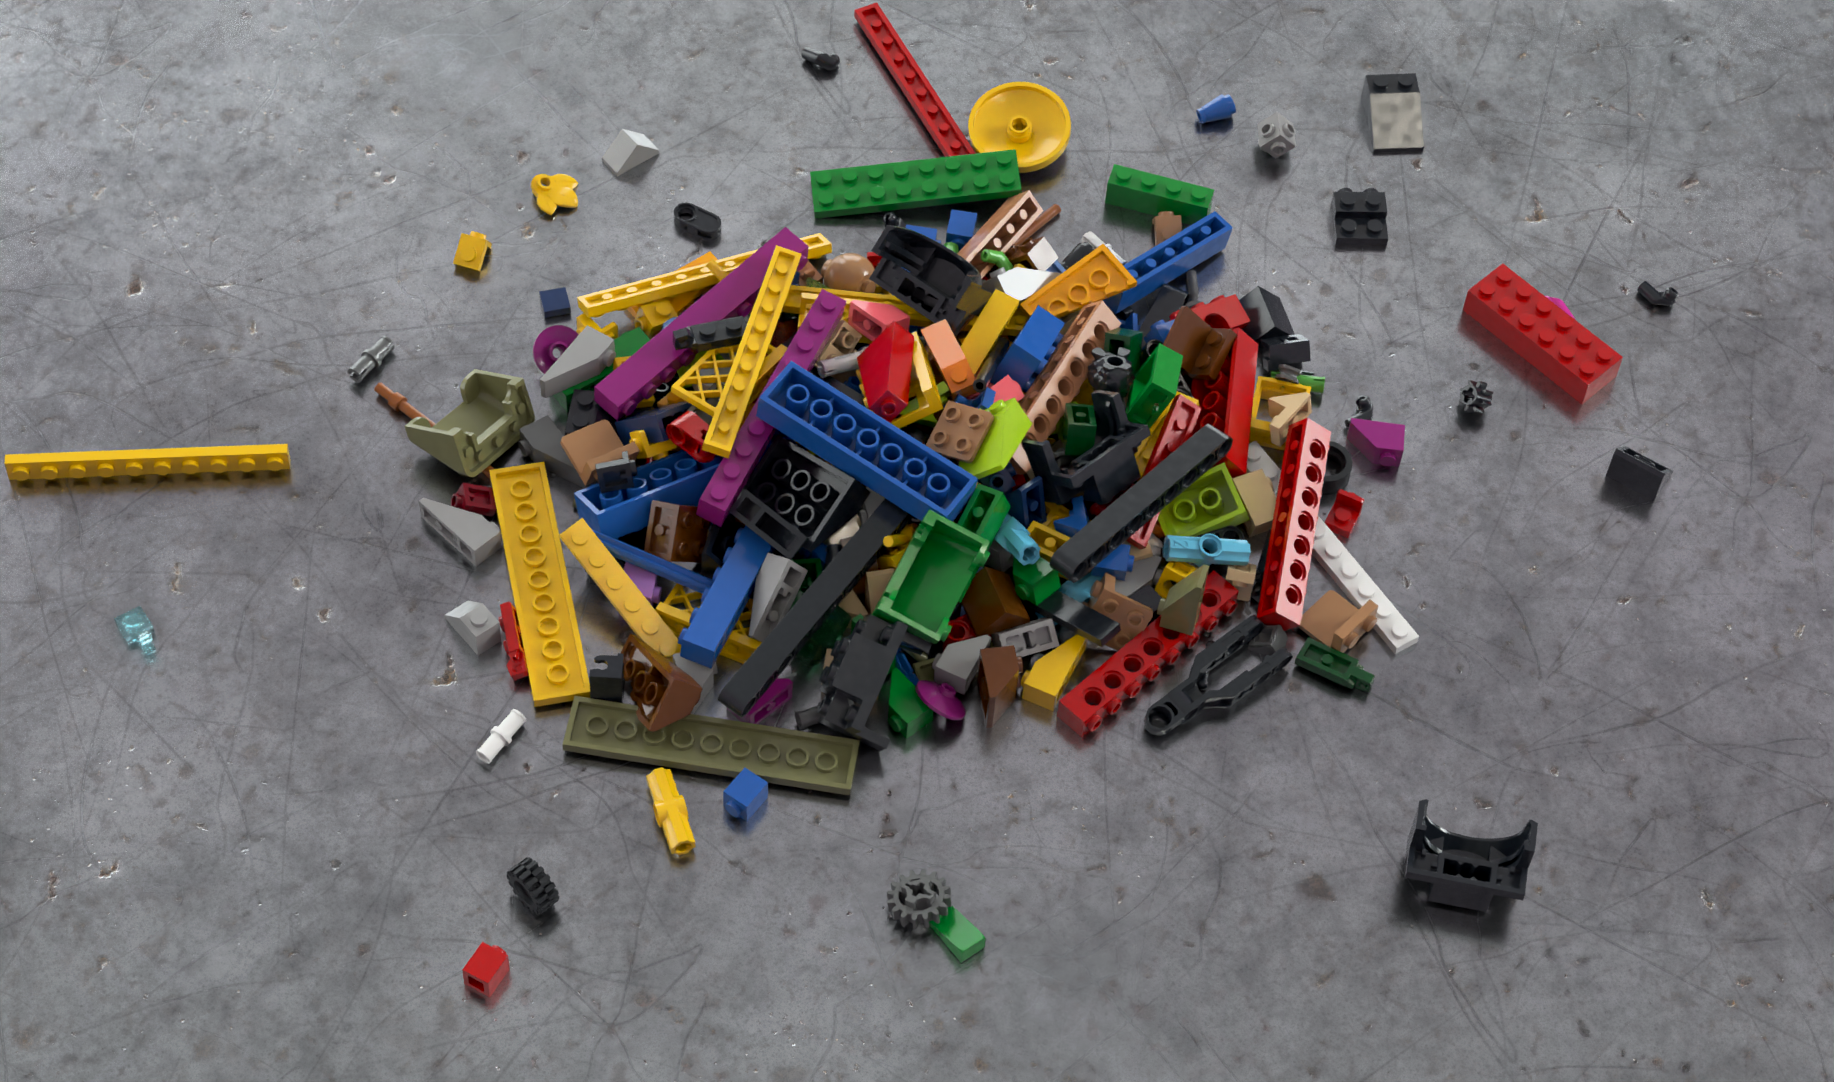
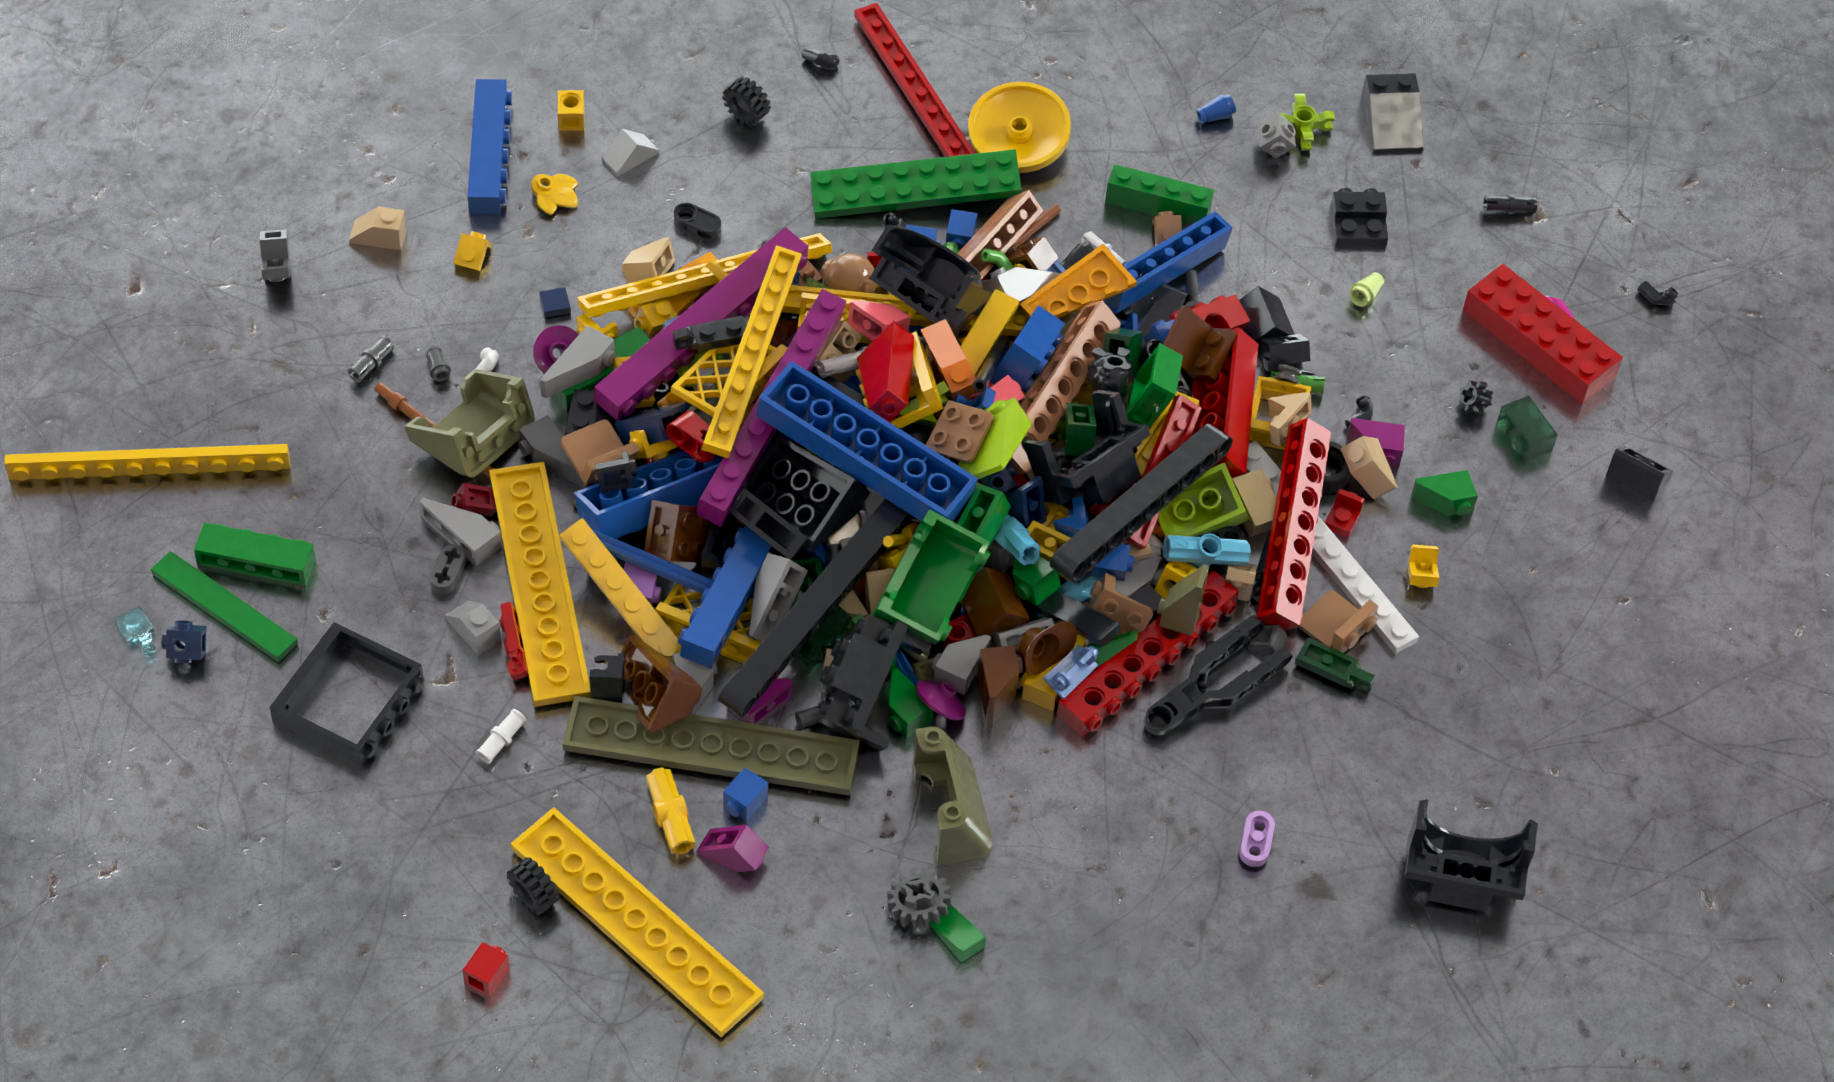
(184, 641): none -> dark blue brick
(224, 606): none -> green tile
(255, 554): none -> green brick
(275, 255): none -> dark grey brick
(314, 666): none -> black window
(380, 228): none -> tan slope
(439, 368): none -> dark grey pin
(442, 567): none -> dark grey beam
(488, 146): none -> blue brick
(489, 359): none -> white arm
(571, 110): none -> yellow brick
(639, 922): none -> yellow plate
(648, 261): none -> tan slope
(734, 848): none -> magenta slope
(746, 101): none -> black tyre
(963, 821): none -> olive windscreen
(1046, 647): none -> reddish brown piece
(1072, 670): none -> medium blue hinge
(1114, 646): none -> green slope
(1256, 840): none -> lavender plate
(1306, 119): none -> lime pin
(1365, 290): none -> yellowish green cone
(1369, 466): none -> tan slope
(1423, 566): none -> yellow bracket
(1446, 493): none -> green slope
(1510, 204): none -> black pin
(1526, 428): none -> clear green brick

